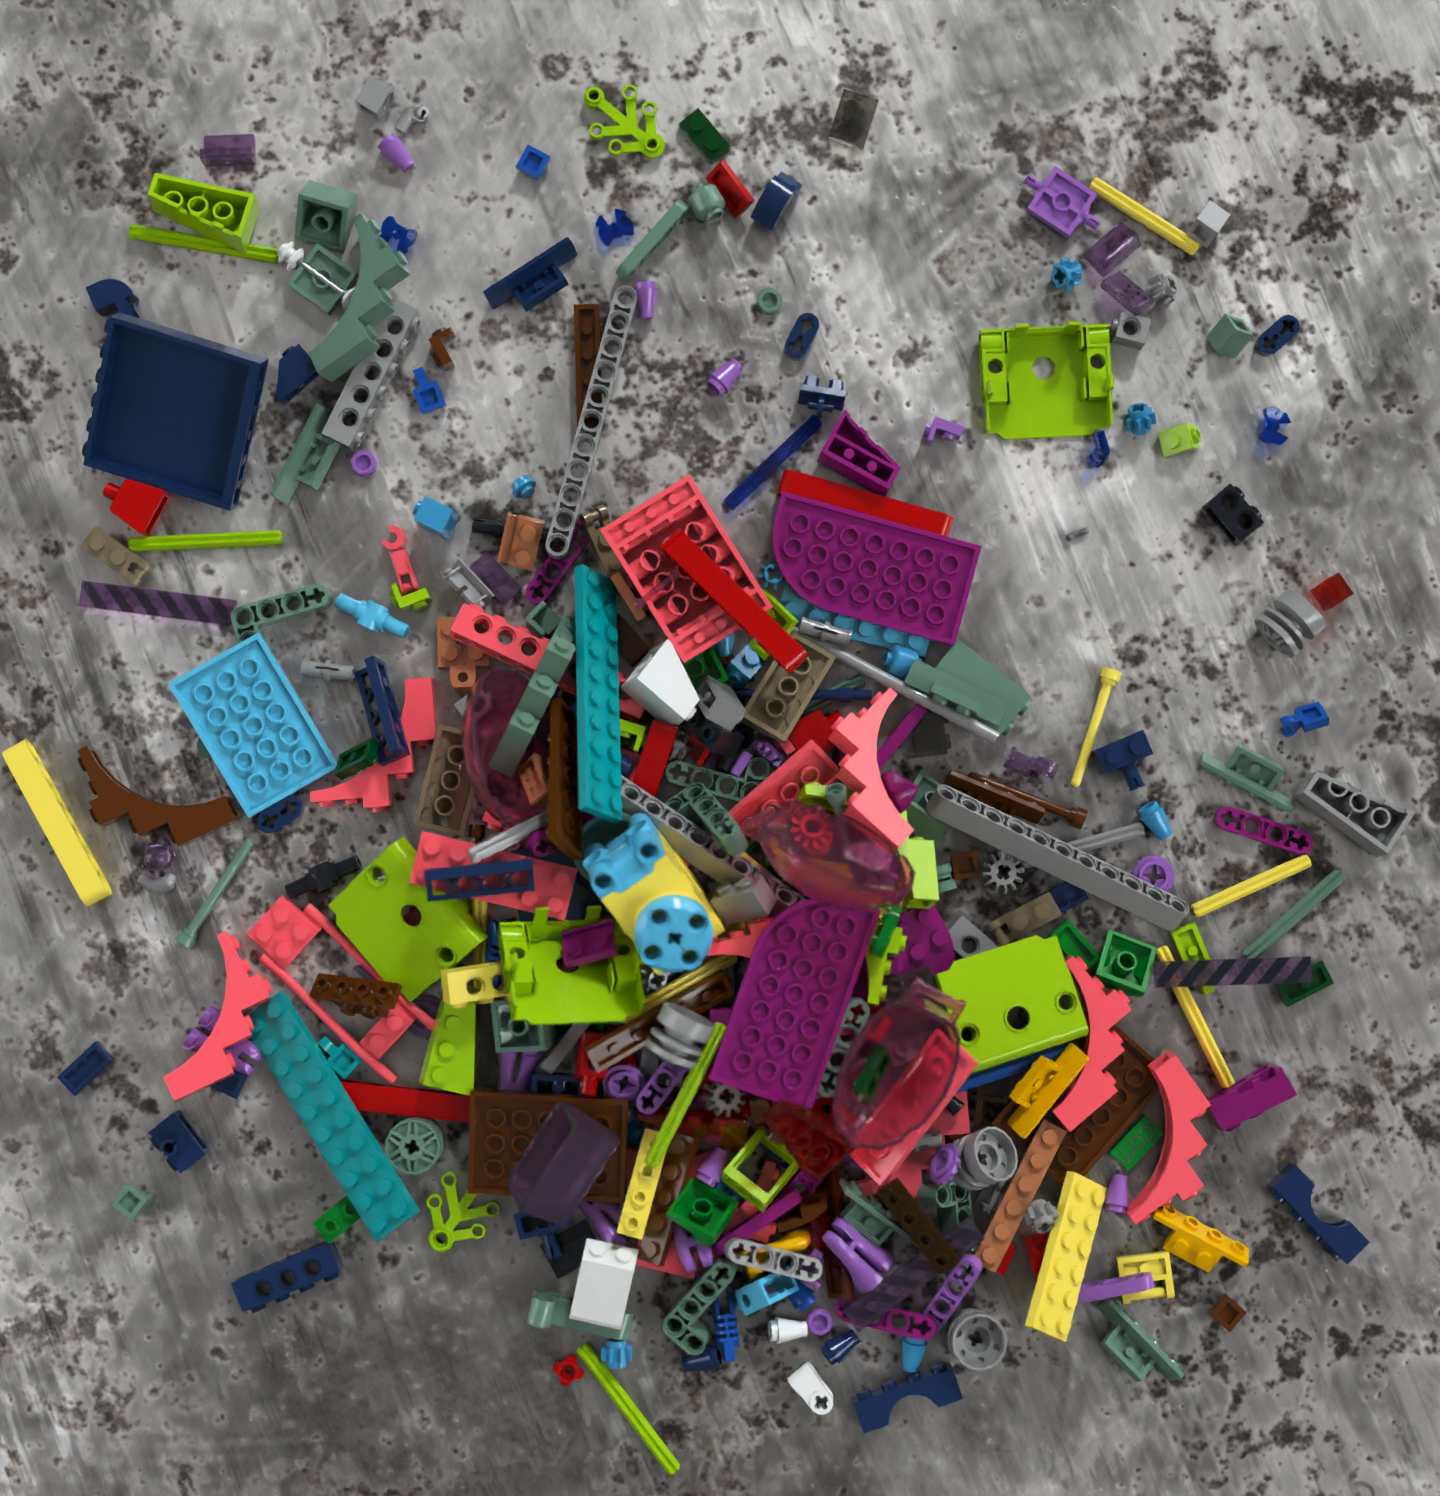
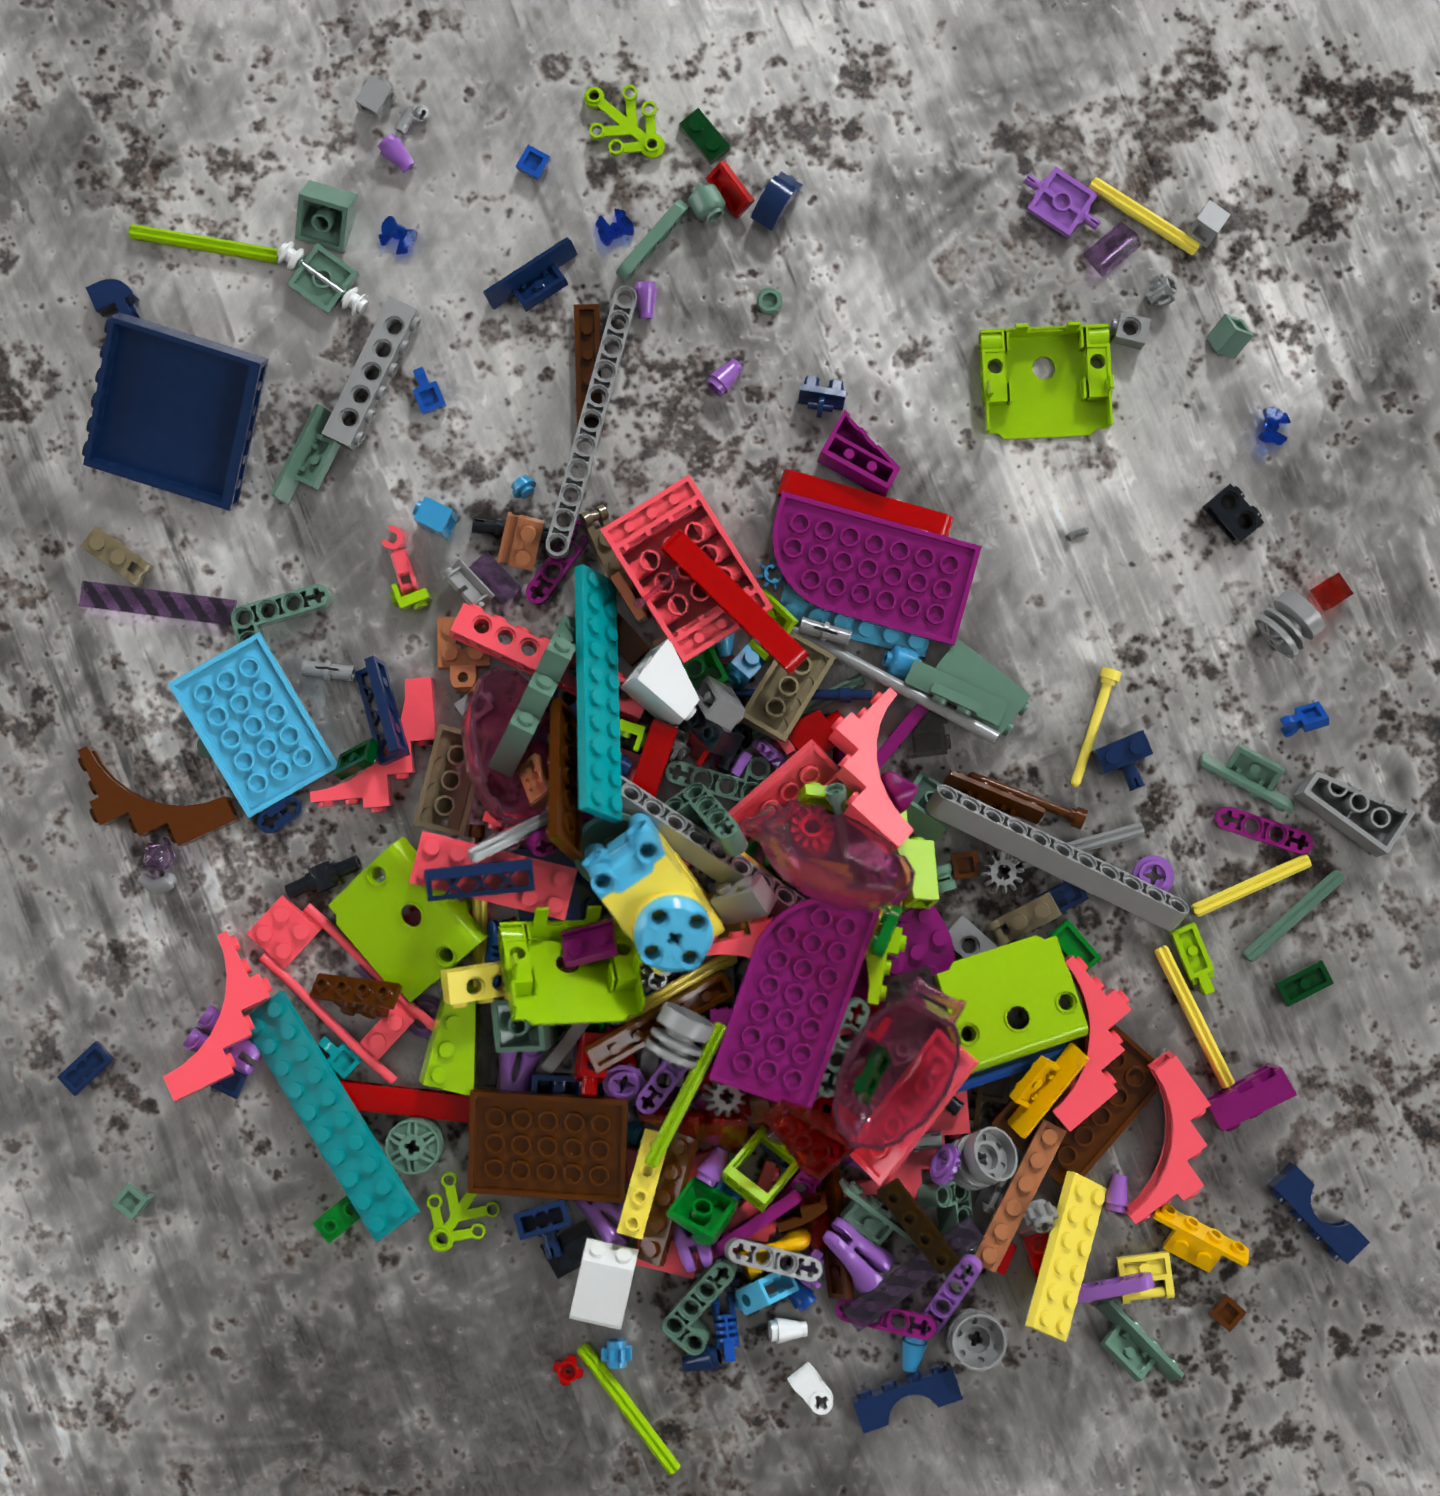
(57, 822): light yellow beam -> none
(137, 504): red torso -> none
(178, 1142): dark blue brick -> none
(188, 935): sand green piece -> none
(206, 208): lime wedge -> none
(208, 540): lime axle -> none
(229, 150): clear purple panel -> none
(247, 1286): dark blue brick -> none
(294, 373): dark blue slope -> none
(354, 334): sand green arch -> none
(363, 463): medium lavender tile -> none
(372, 616): medium azure pin -> none
(440, 354): reddish brown bracket -> none
(543, 619): sand green panel -> none
(555, 1309): sand green beam -> none
(561, 1164): clear purple windscreen -> none
(766, 468): clear blue axle -> none
(796, 333): dark blue beam -> none
(819, 1321): medium lavender tile -> none
(839, 1347): dark blue cone -> none
(853, 119): clear smoke plate -> none
(947, 430): medium lavender bracket -> none
(1026, 763): clear purple connector -> none
(1067, 274): dark azure gear -> none
(1100, 451): clear blue arm -> none
(1125, 964): green slope -> none
(1127, 293): clear purple plate -> none
(1136, 1142): green tile -> none
(1139, 418): dark azure gear -> none
(1155, 819): dark azure cone -> none
(1179, 439): lime bracket -> none
(1232, 972): tile -> none
(1273, 331): dark blue beam -> none

